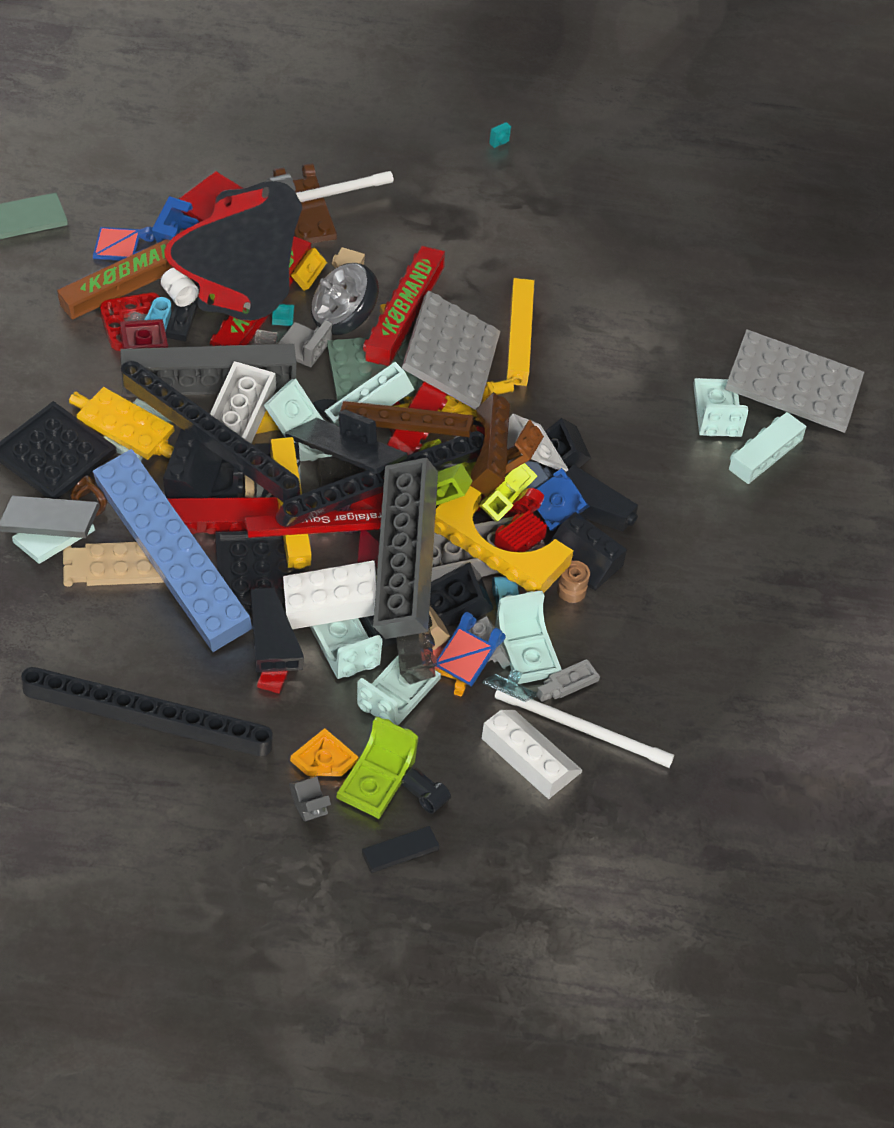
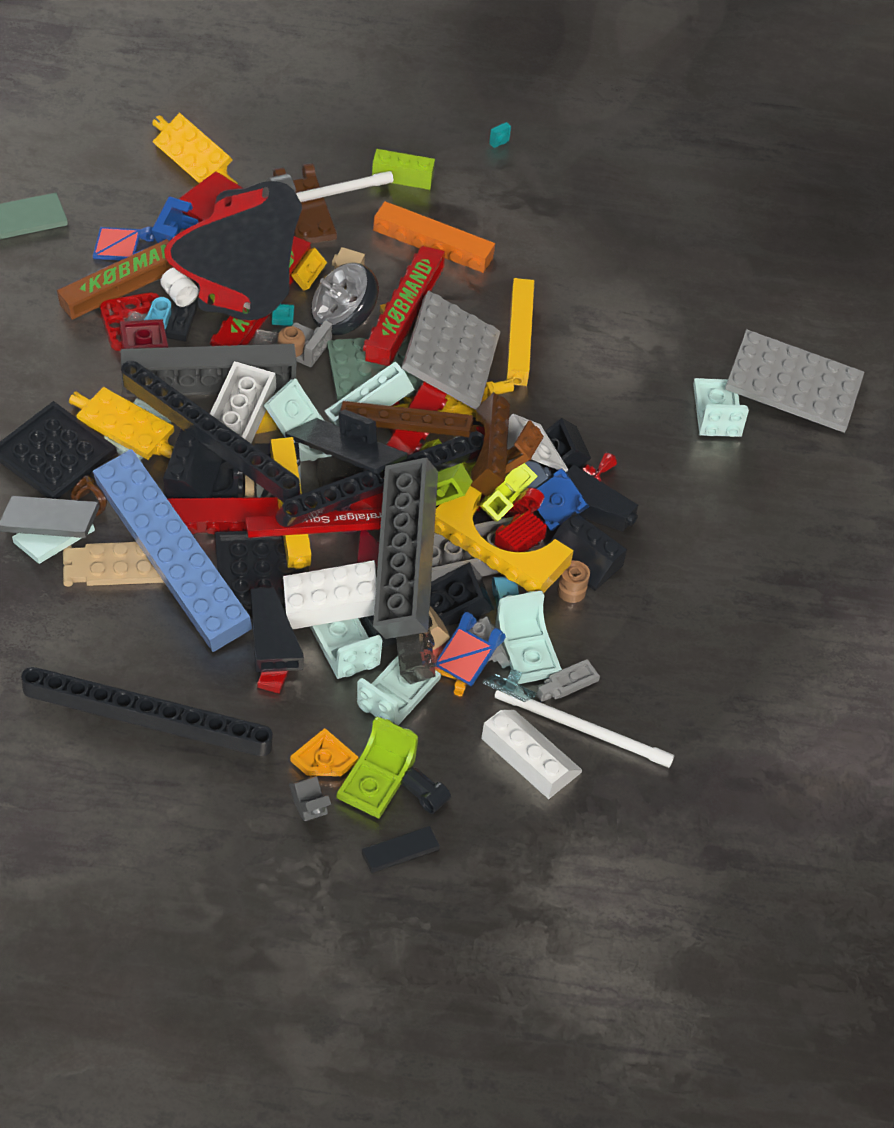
(191, 148): none -> yellow plate
(292, 335): none -> medium nougat head
(322, 405): black tile -> none
(405, 168): none -> lime brick
(423, 231): none -> orange brick
(607, 462): none -> red piece
(767, 447): light aqua brick -> none

